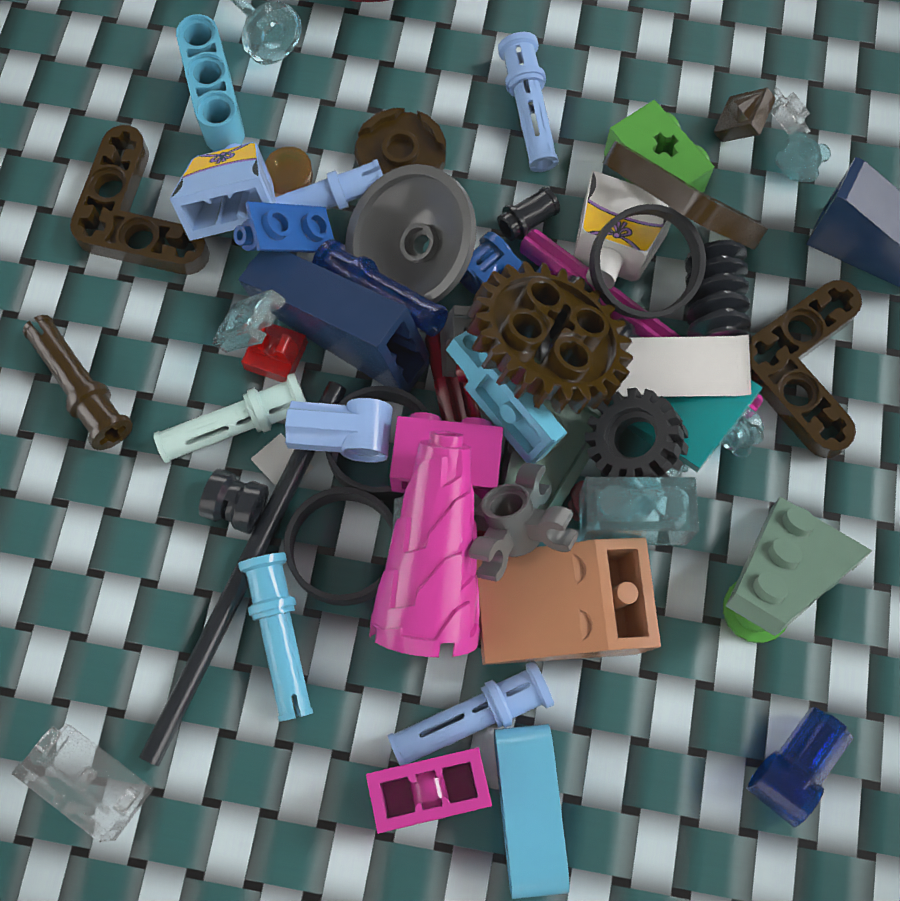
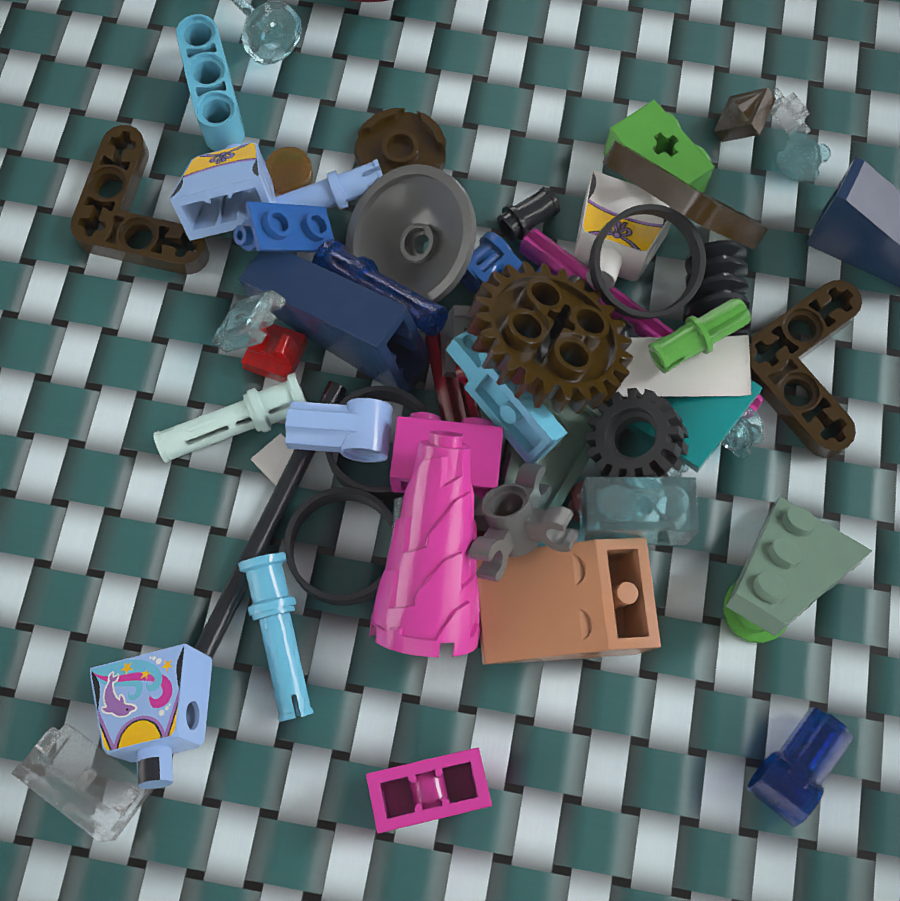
(85, 398): dark brown pin -> none
(153, 709): none -> torso
(233, 500): black wheel -> none
(495, 704): light blue pin -> none
(531, 812): medium azure beam -> none
(541, 147): light blue pin -> none
(699, 335): none -> bright green axle

